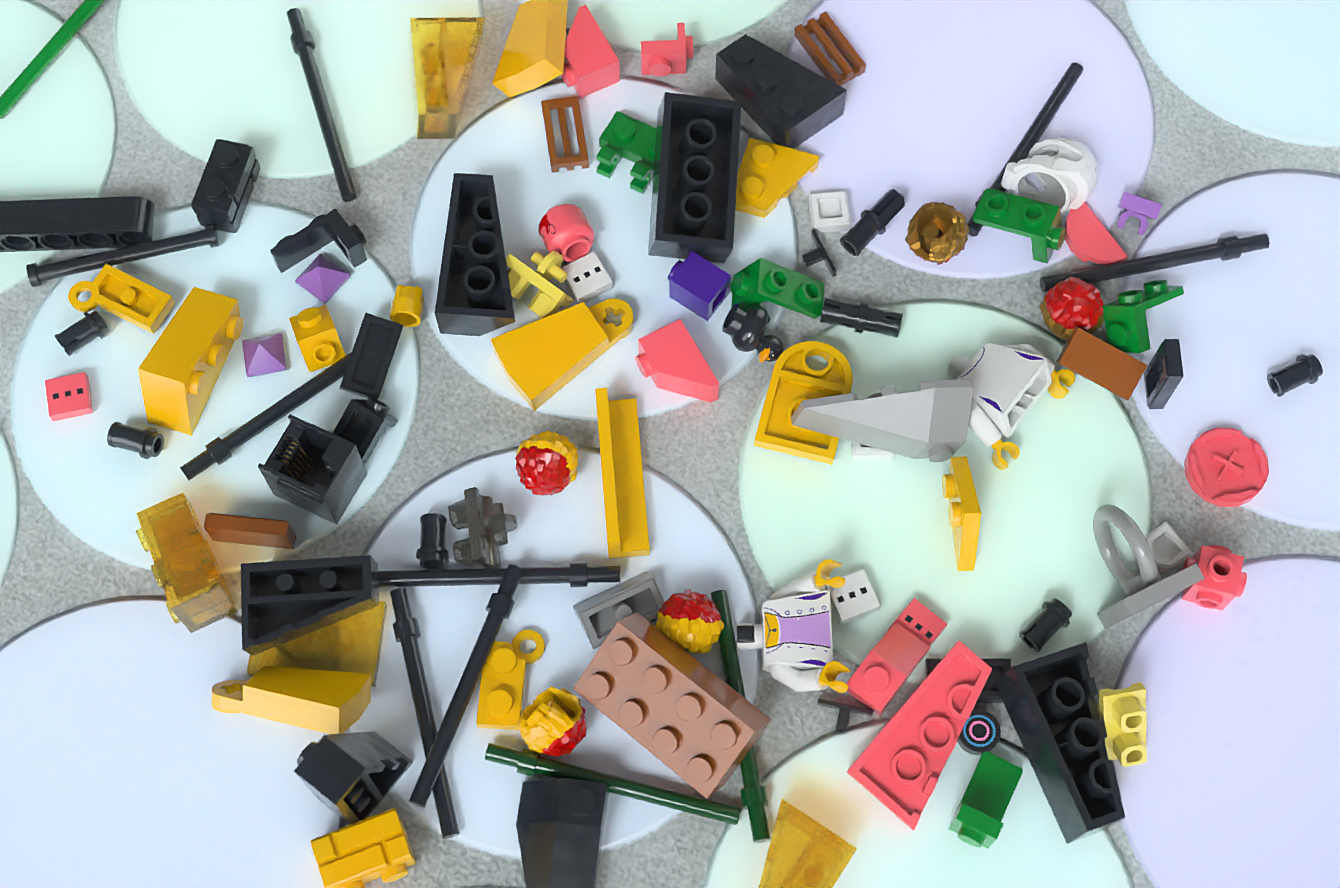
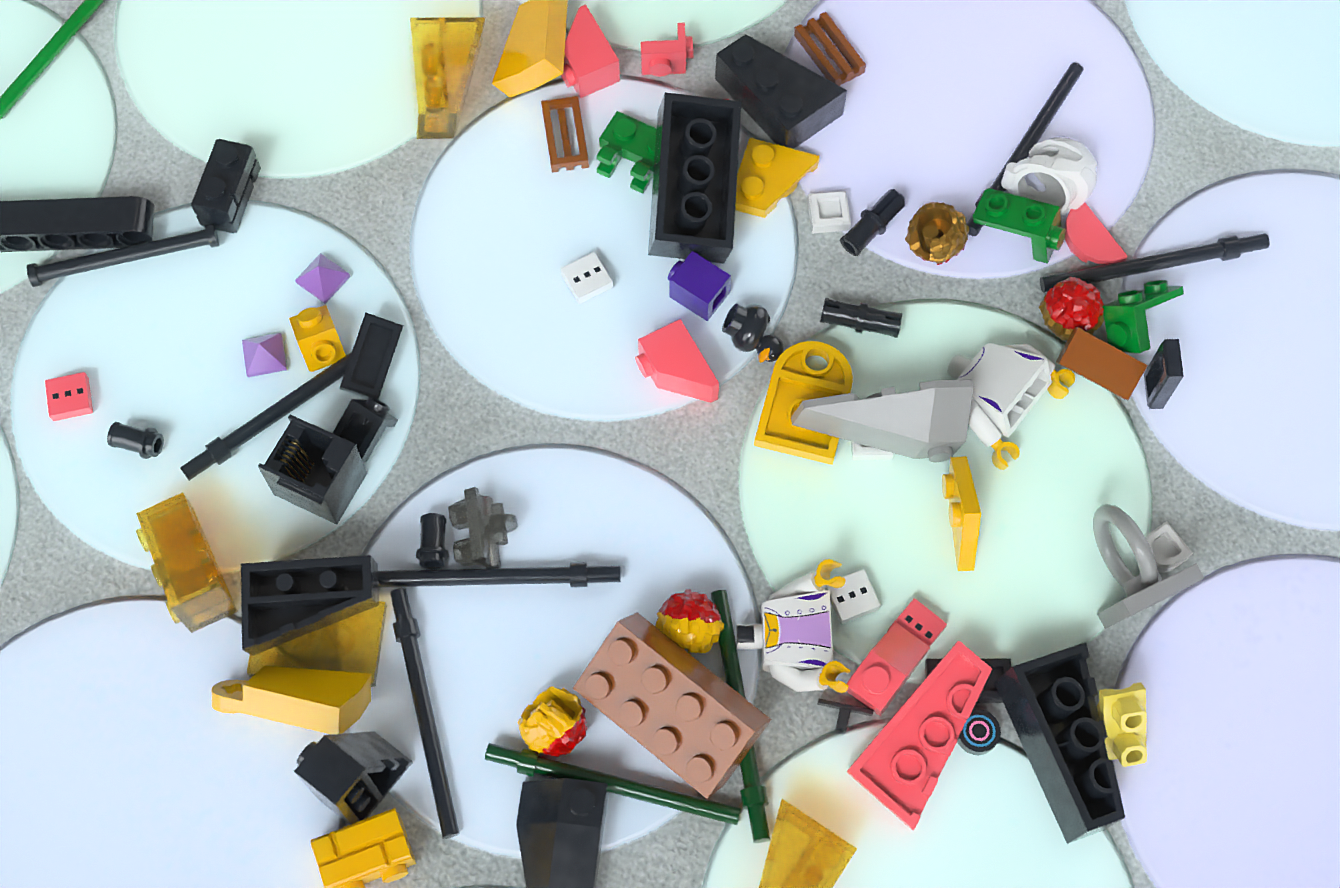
(82, 332): black pin -> none
(124, 297): yellow hinge -> none
(189, 359): yellow wedge -> none
(250, 530): dark orange tile -> none
(303, 45): black bar -> none
(315, 236): black bracket -> none
(407, 306): yellow hose -> none
(473, 272): black wedge -> none
(498, 608): black bar -> none
(504, 681): yellow hinge -> none
(546, 463): red piece -> none
(549, 297): light yellow hips -> none
(559, 347): yellow piece -> none
(566, 231): coral head -> none
(603, 610): light grey slope -> none
(622, 476): yellow fence -> none
(779, 285): green bracket -> none
(818, 255): black piece -> none
(985, 801): green bracket -> none
(1046, 624): black pin -> none
(1139, 208): medium lavender tile -> none
(1222, 577): coral brick -> none
(1226, 467): coral tile -> none
(1303, 371): black pin -> none

